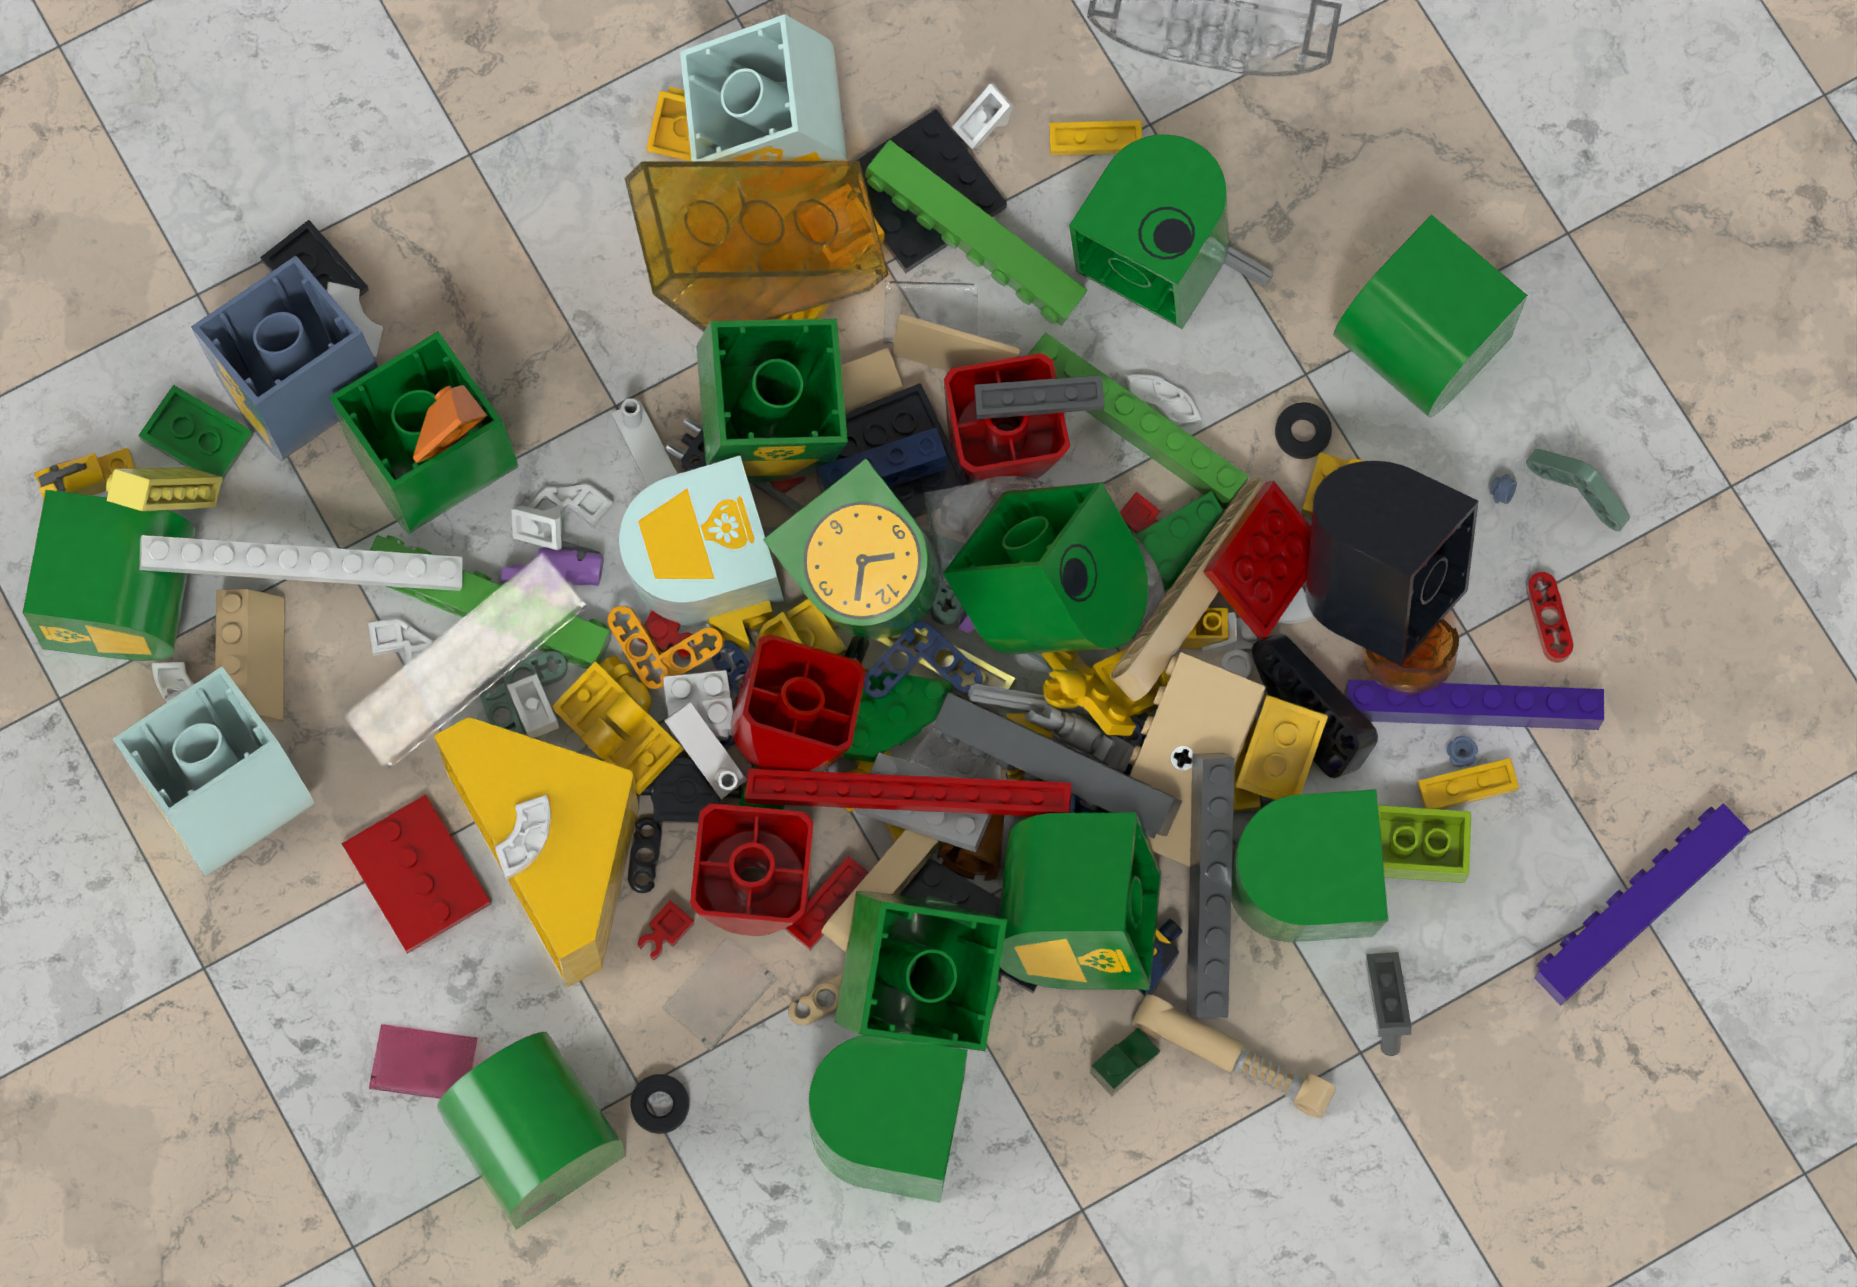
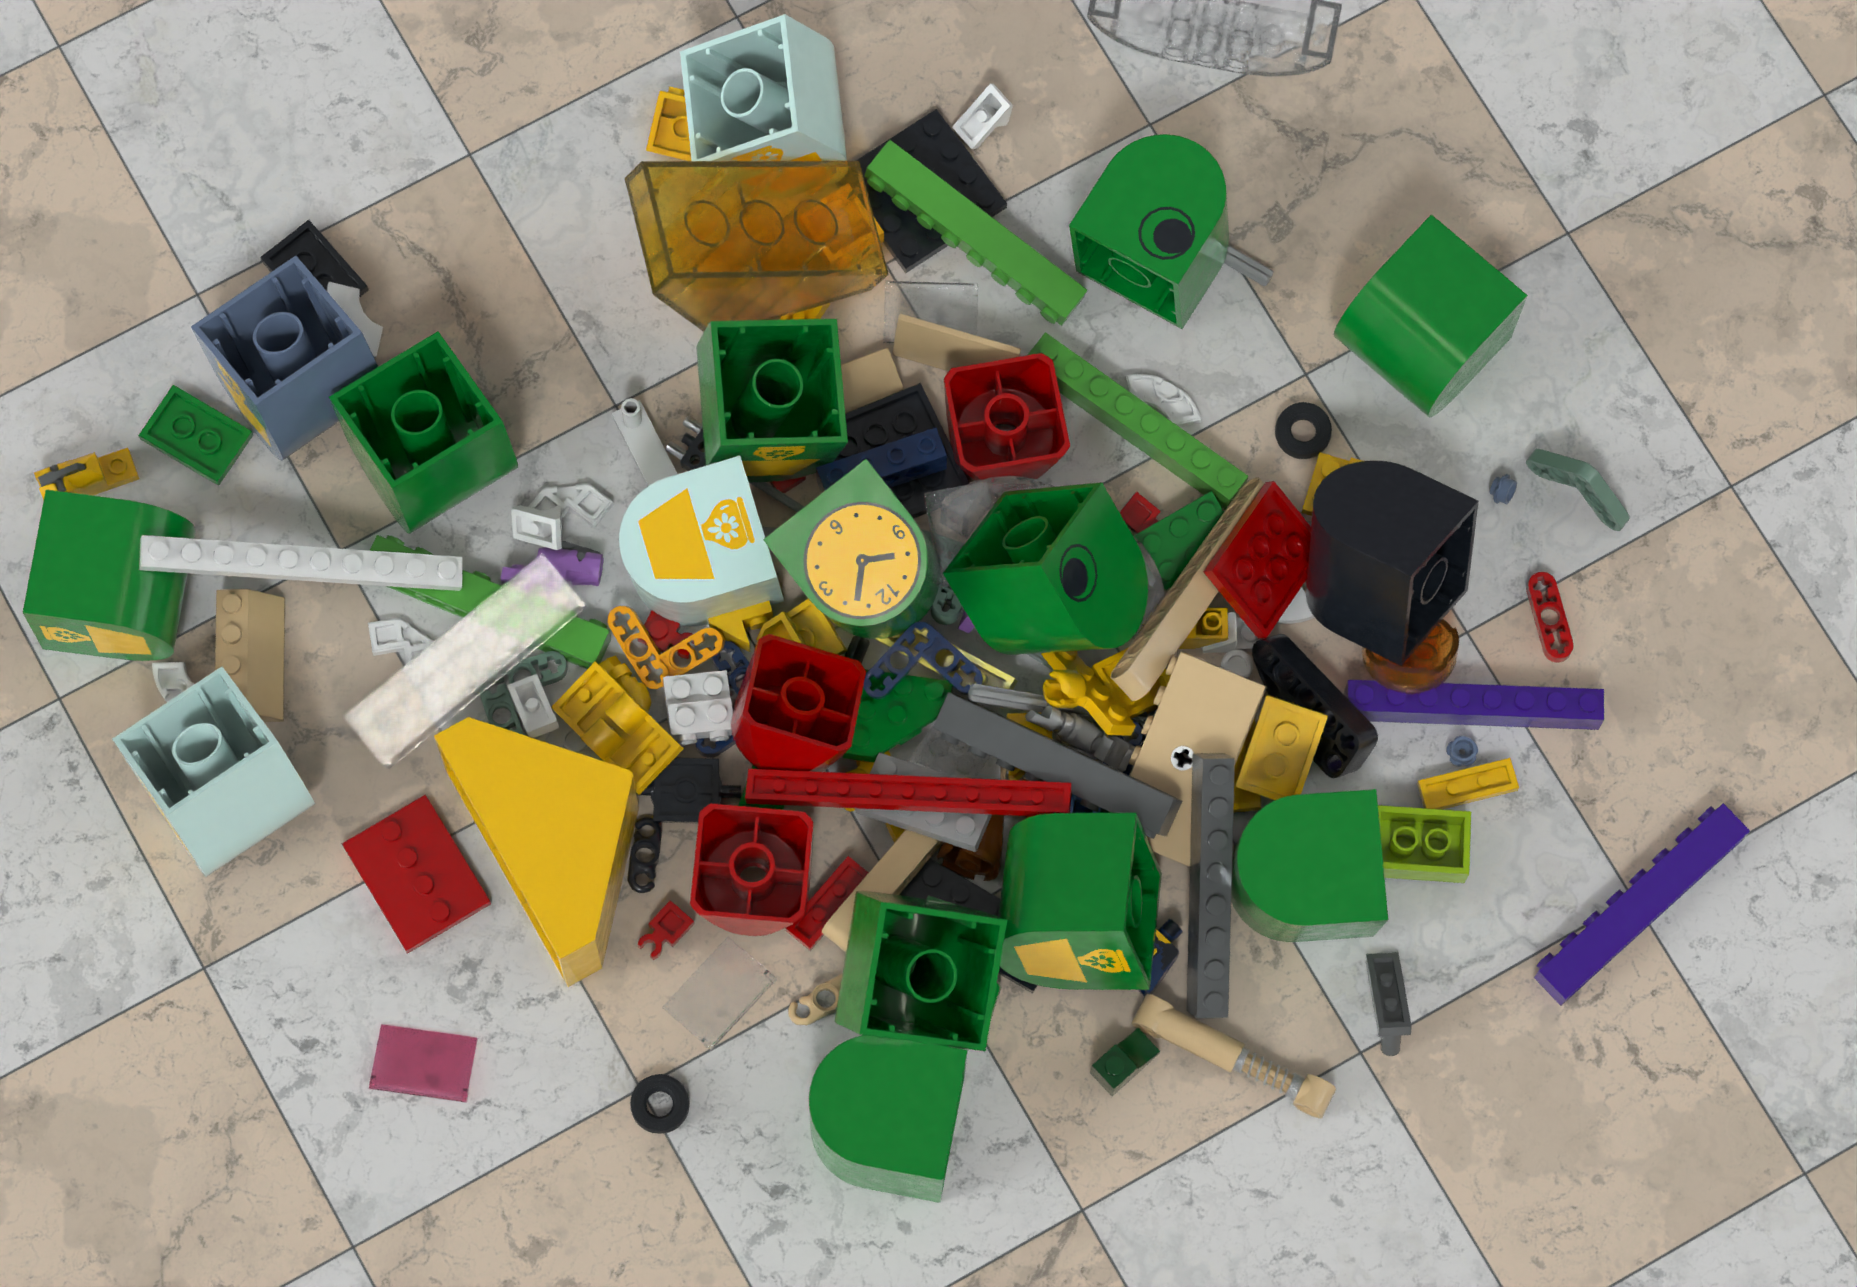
(163, 488): light yellow brick -> none
(447, 421): orange slope -> none
(527, 837): white tile -> none
(529, 1127): green brick -> none
(705, 750): white piece -> none
(1039, 397): dark grey plate -> none
(1092, 137): yellow plate -> none

